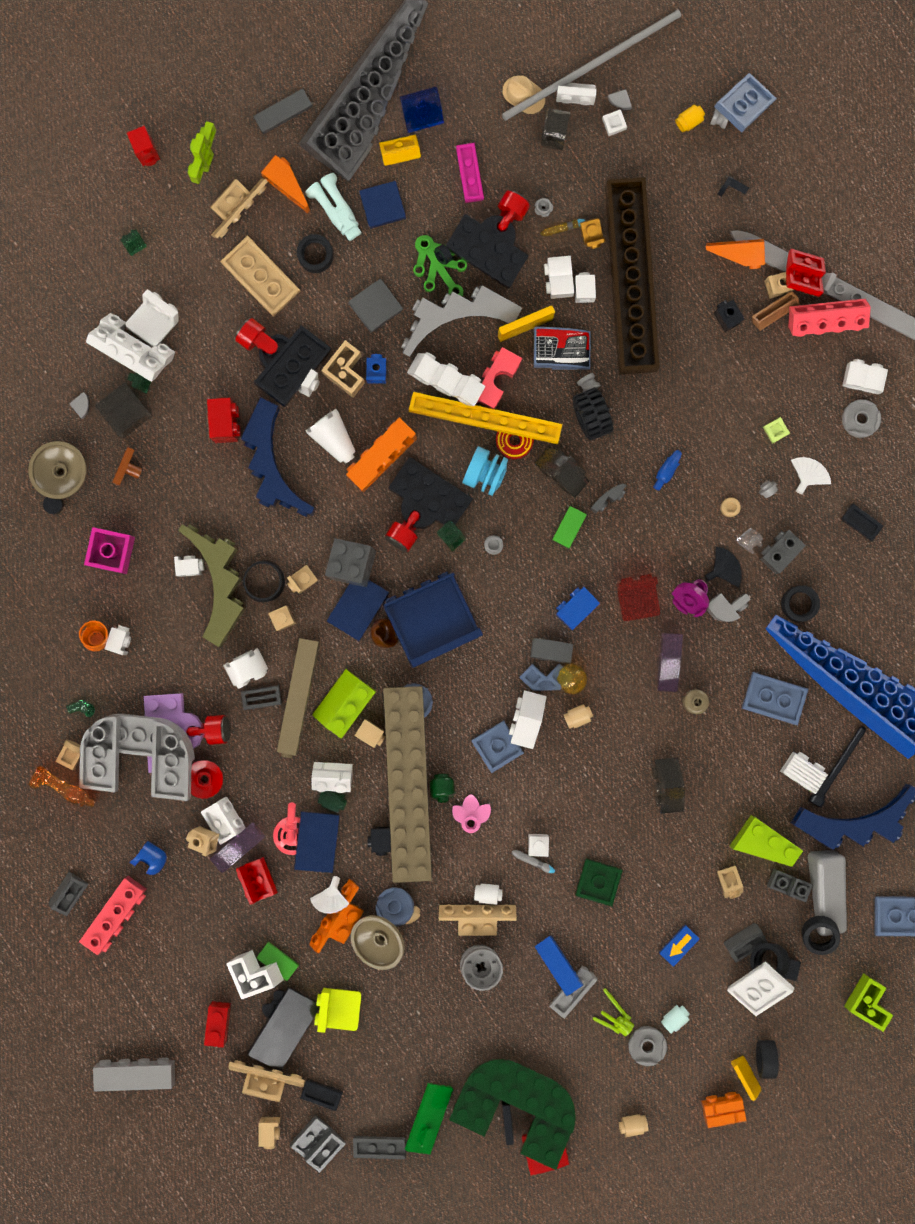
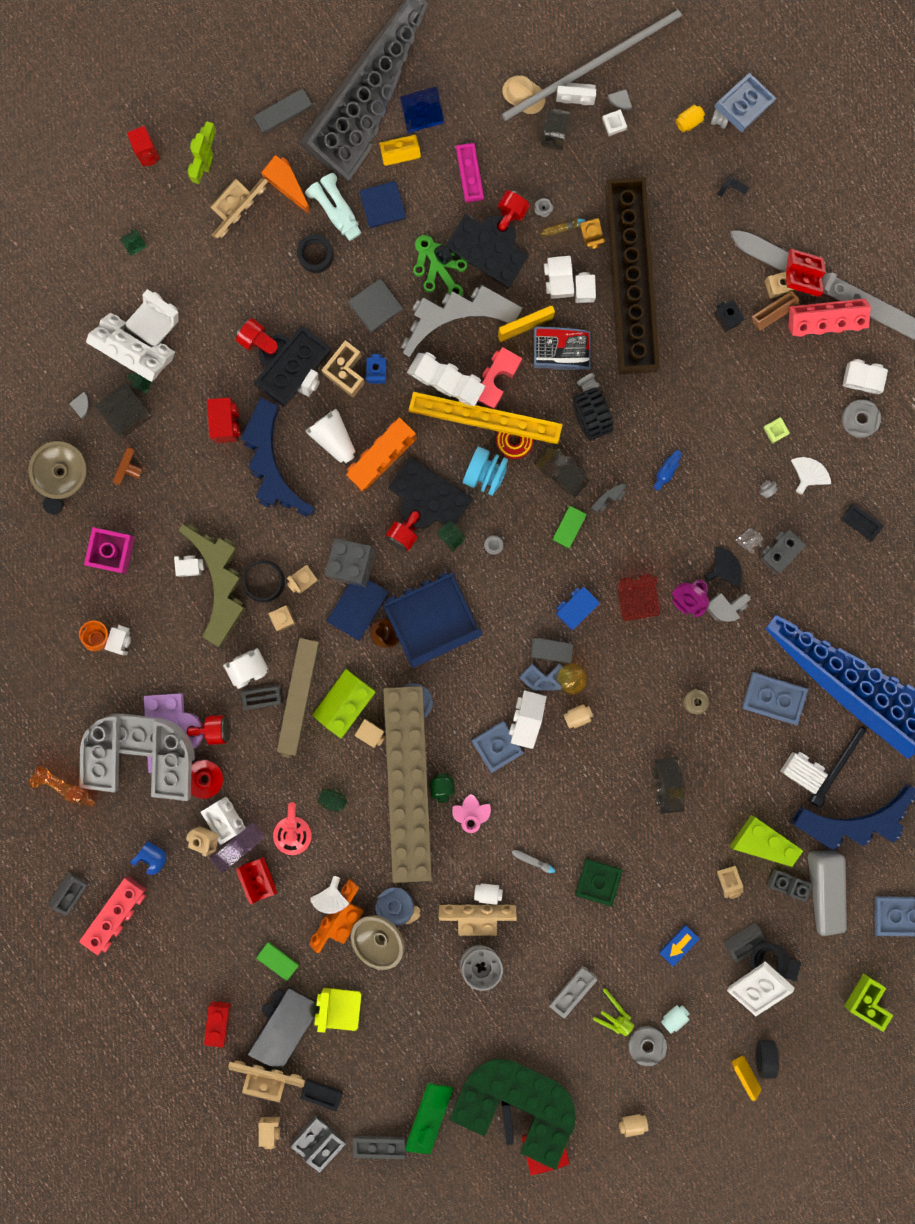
(69, 755): tan tile -> none
(82, 706): clear green arm -> none
(134, 1075): light grey brick -> none
(251, 978): white brick -> none
(260, 276): tan tile -> none
(316, 842): dark blue tile -> none
(332, 777): white brick -> none
(380, 840): black brick -> none
(538, 845): white brick -> none
(559, 965): blue tile -> none
(669, 662): clear purple slope -> none
(723, 1110): orange brick -> none
(730, 507): tan tile -> none
(743, 252): orange slope -> none
(785, 603): black tyre -> none
(821, 948): black tyre -> none

